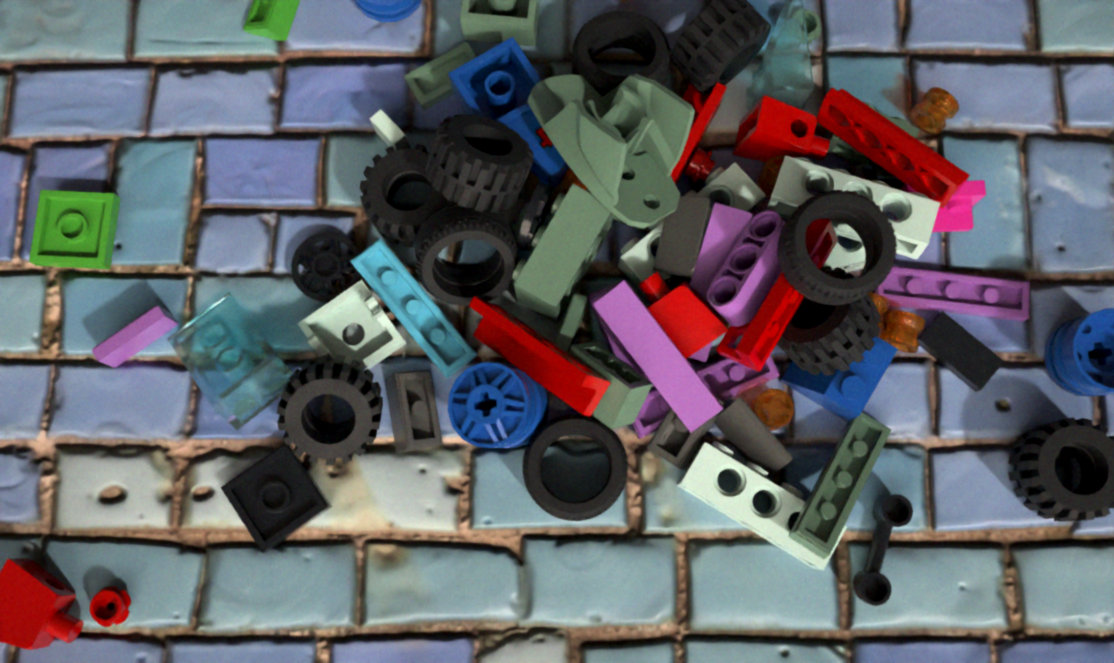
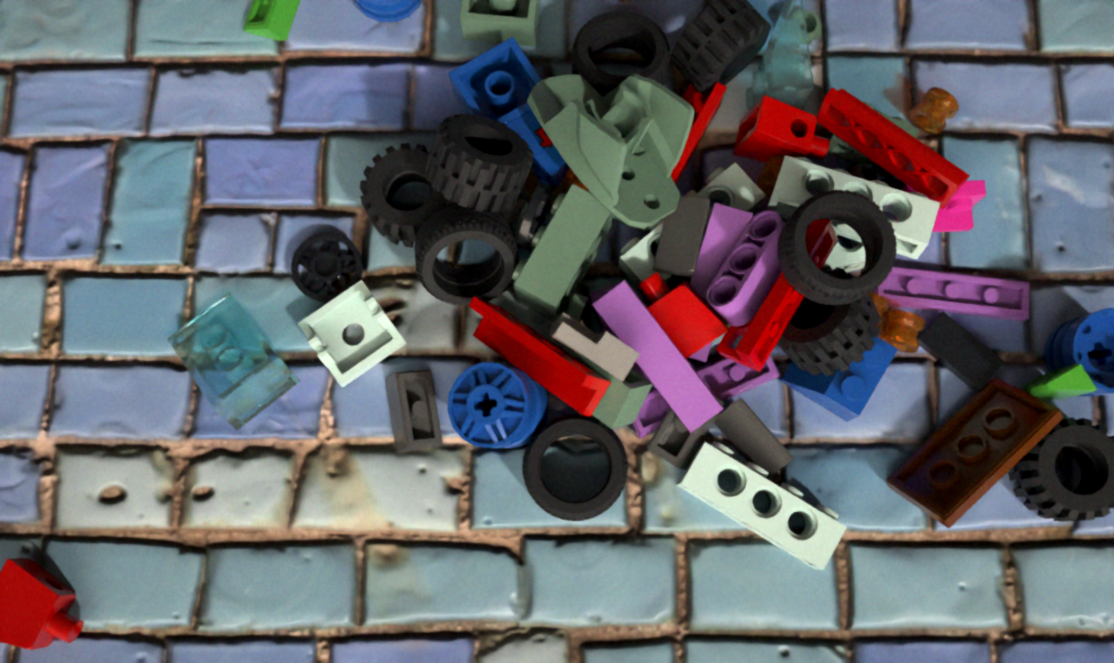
(75, 229): bright green plate -> none
(100, 606): red plate -> none
(135, 336): medium lavender tile -> none
(276, 497): black tile -> none
(323, 438): black tyre -> none
(388, 130): light aqua tile -> none
(413, 308): medium azure tile -> none
(431, 81): sand green tile -> none
(599, 348): none -> light grey slope
(700, 165): red plate -> none
(777, 405): clear orange wheel -> none
(839, 485): sand green tile -> none
(870, 584): black bar -> none
(973, 450): none -> reddish brown tile
(1060, 384): none -> bright green slope

